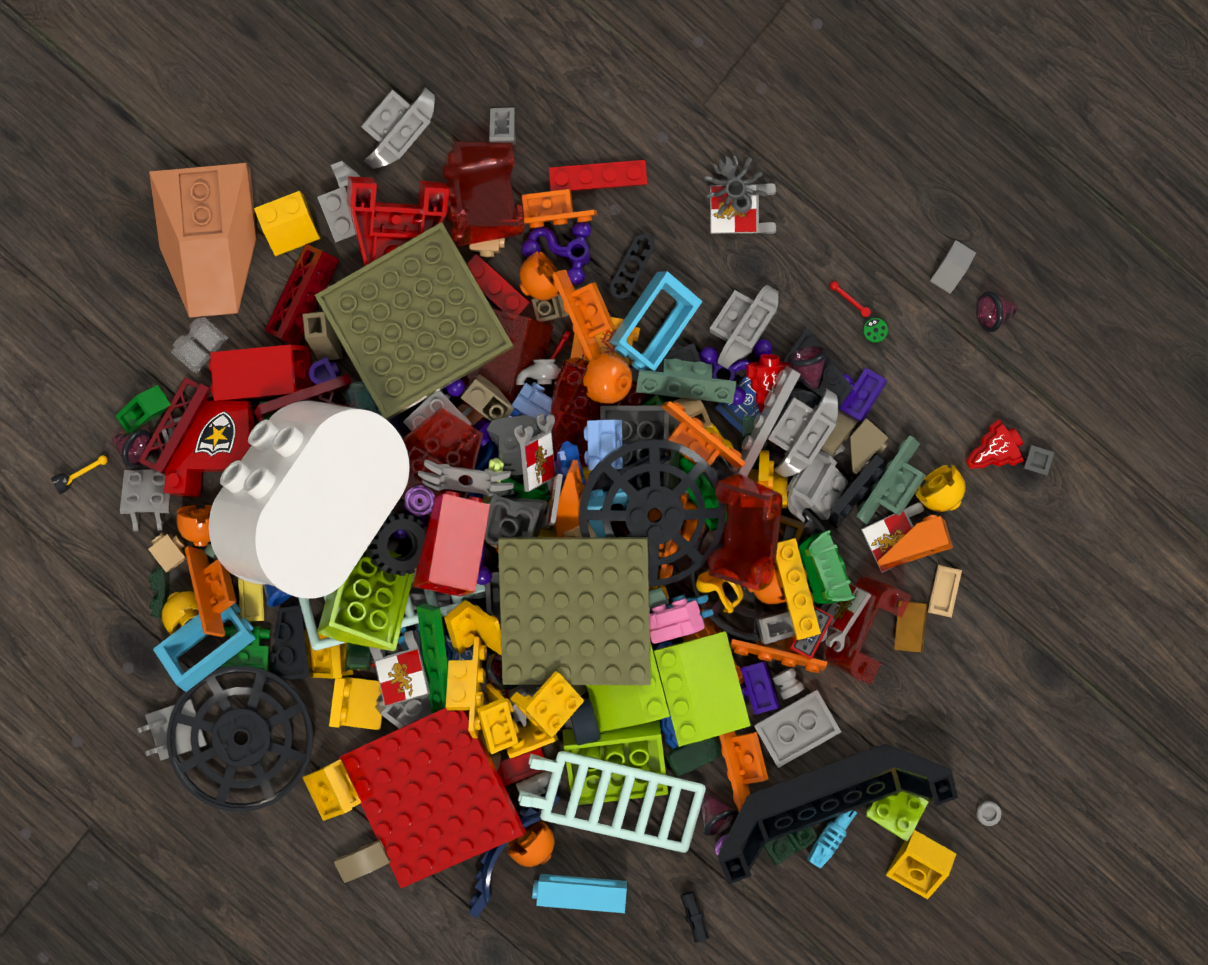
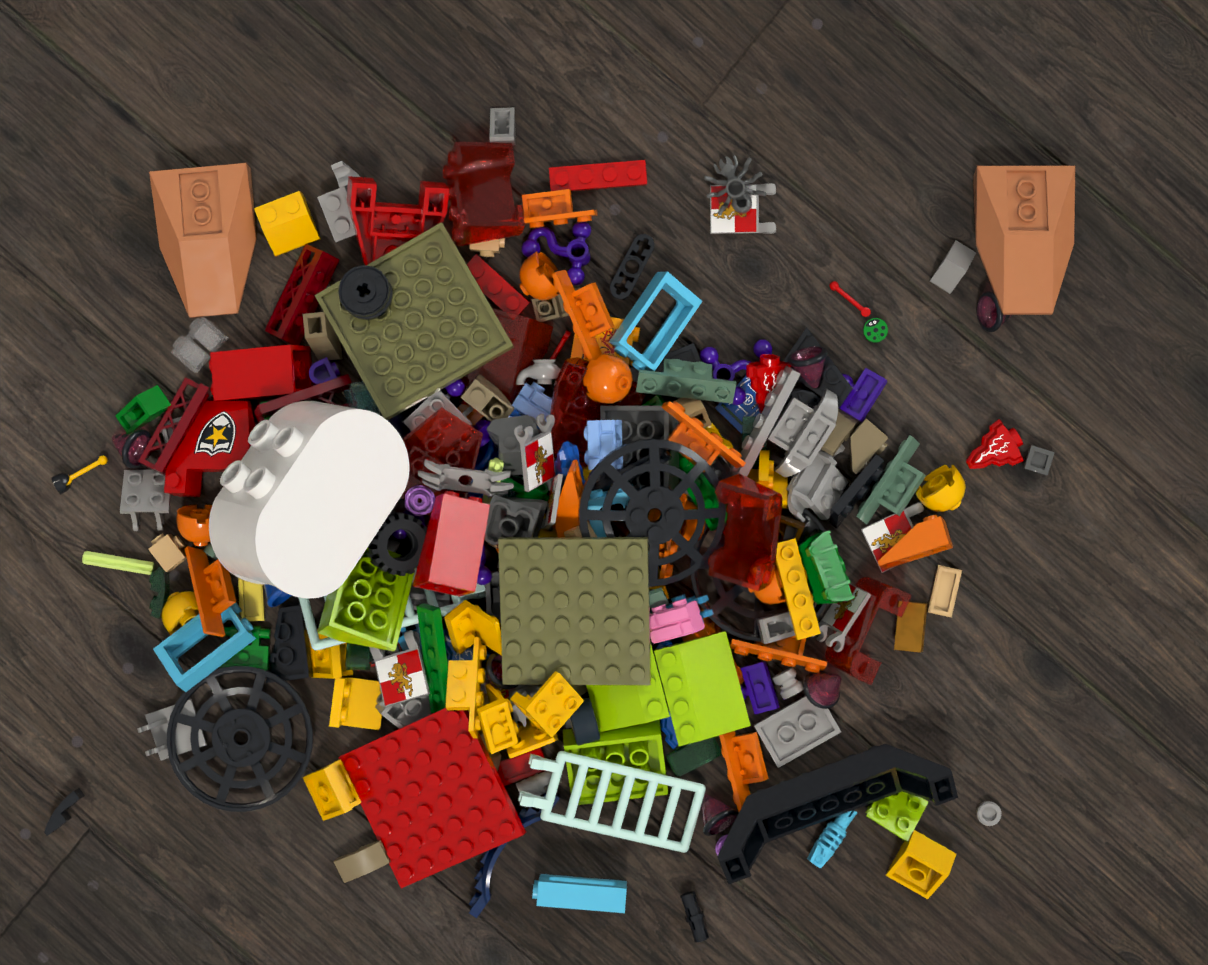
(60, 815): none -> black slope
(118, 562): none -> yellowish green axle
(367, 306): none -> black wheel
(397, 126): light grey plate -> none
(534, 846): orange cylinder -> none
(709, 583): yellow piece -> none
(743, 323): light grey plate -> none
(786, 846): clear green slope -> none
(809, 645): tile -> none
(822, 689): none -> clear pink hat
(1025, 233): none -> nougat wedge

